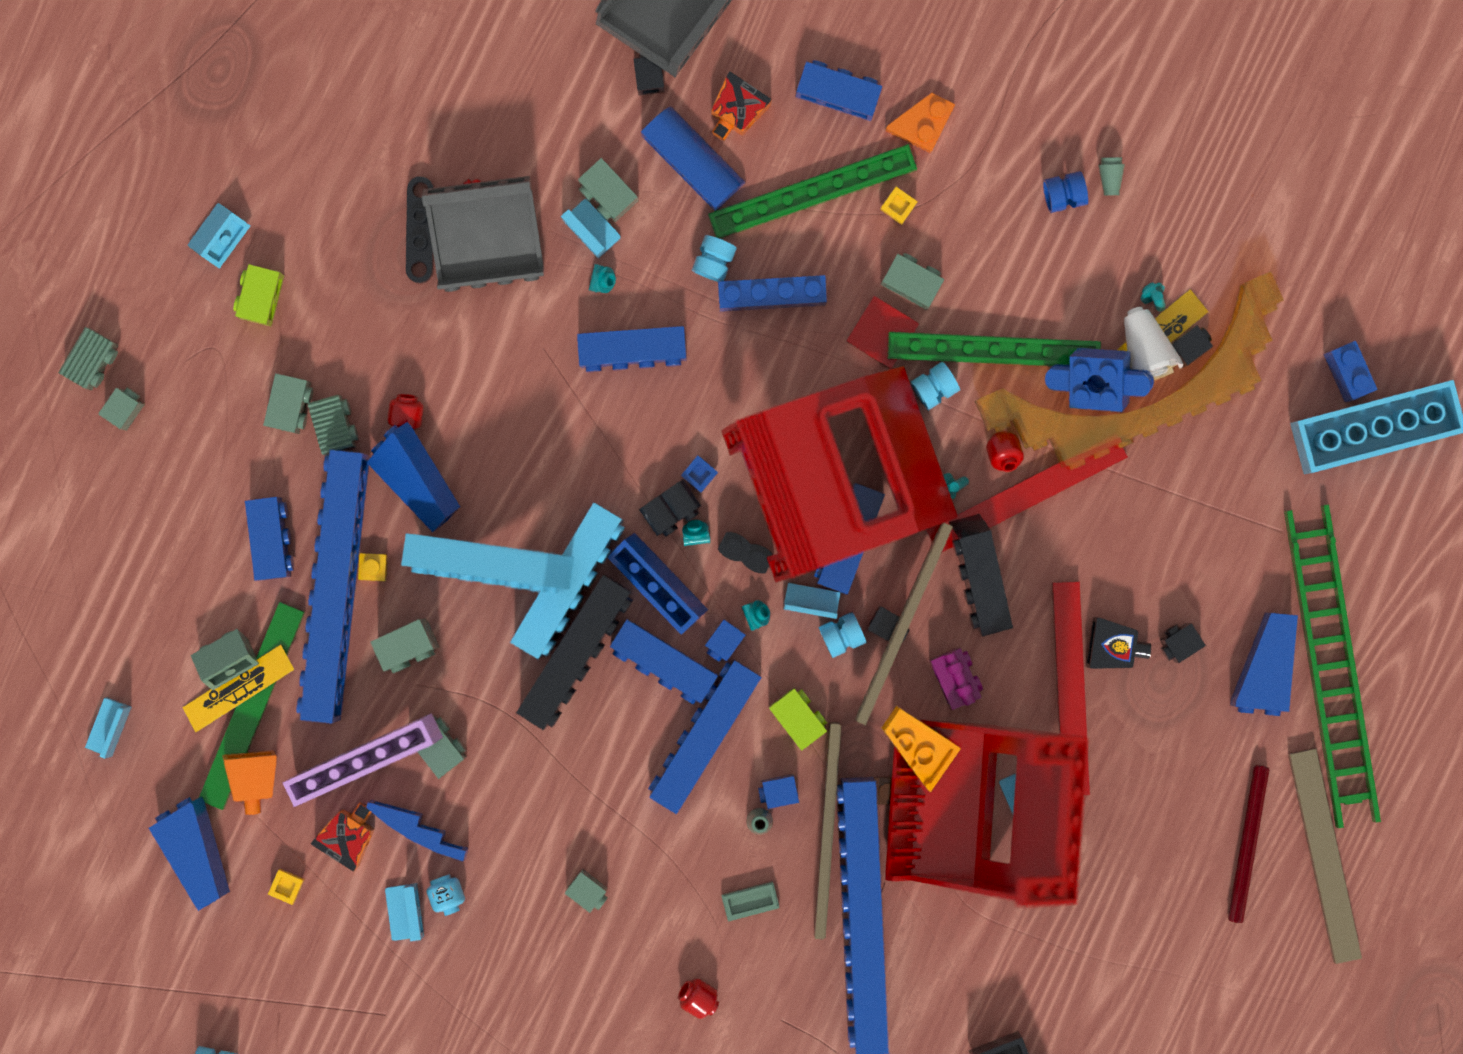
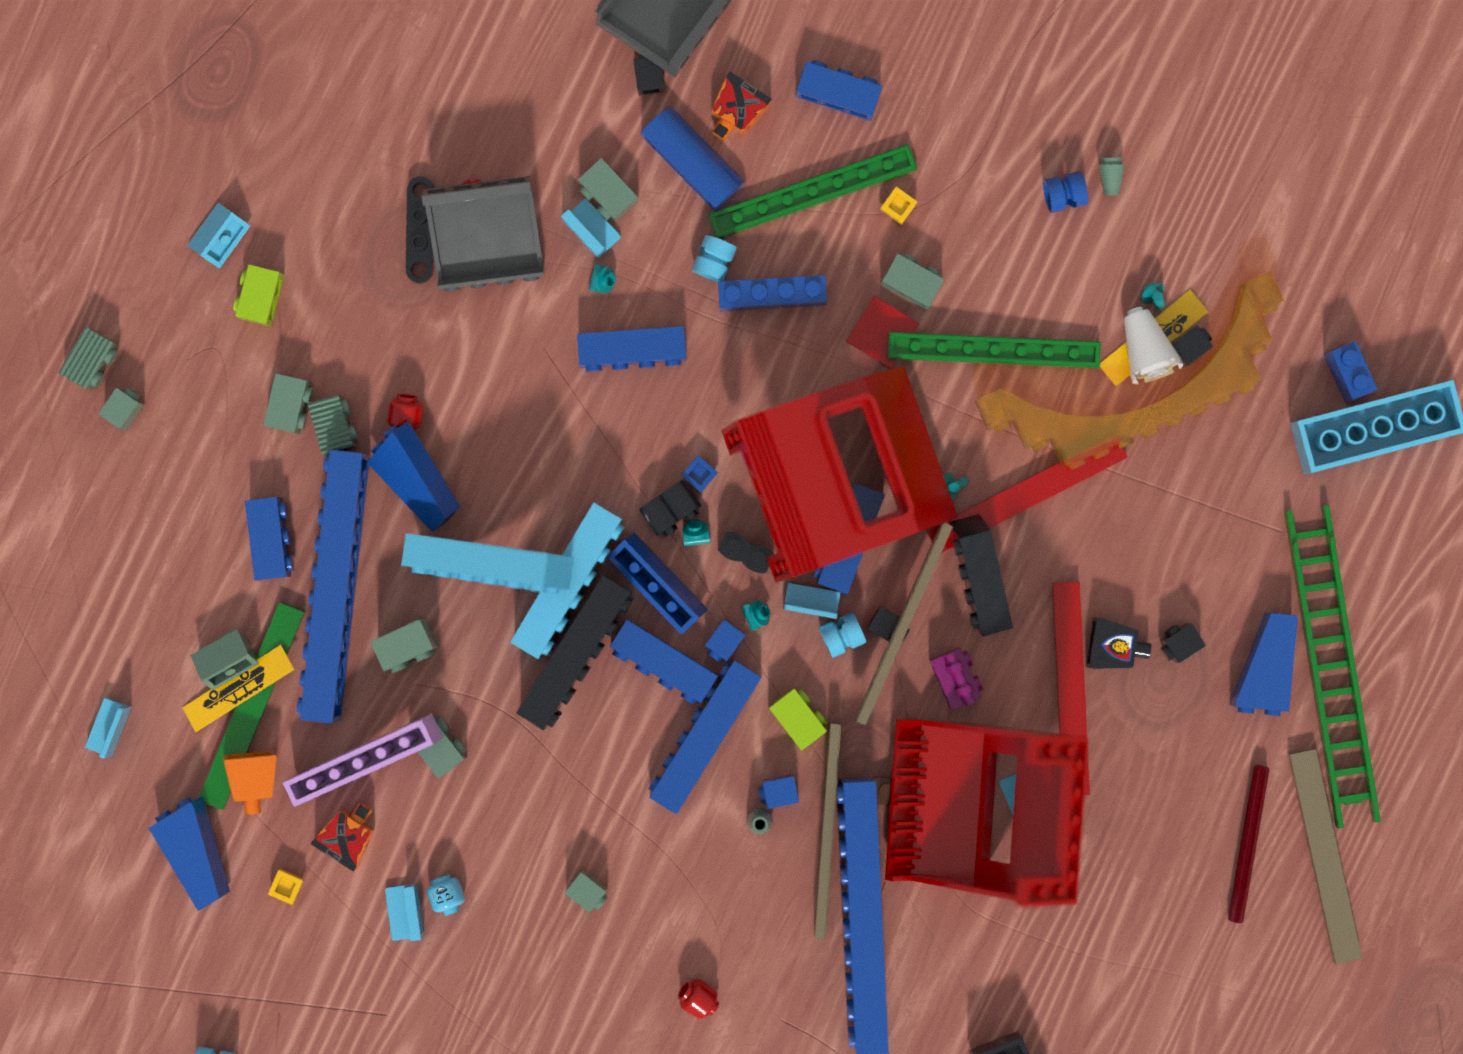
(372, 567): yellow plate -> none
(408, 824): blue slope -> none
(750, 901): sand green tile -> none
(920, 746): light orange wing -> none
(923, 122): orange wing -> none
(935, 385): medium azure wheel -> none
(1004, 451): red head -> none
(1099, 379): blue brick -> none

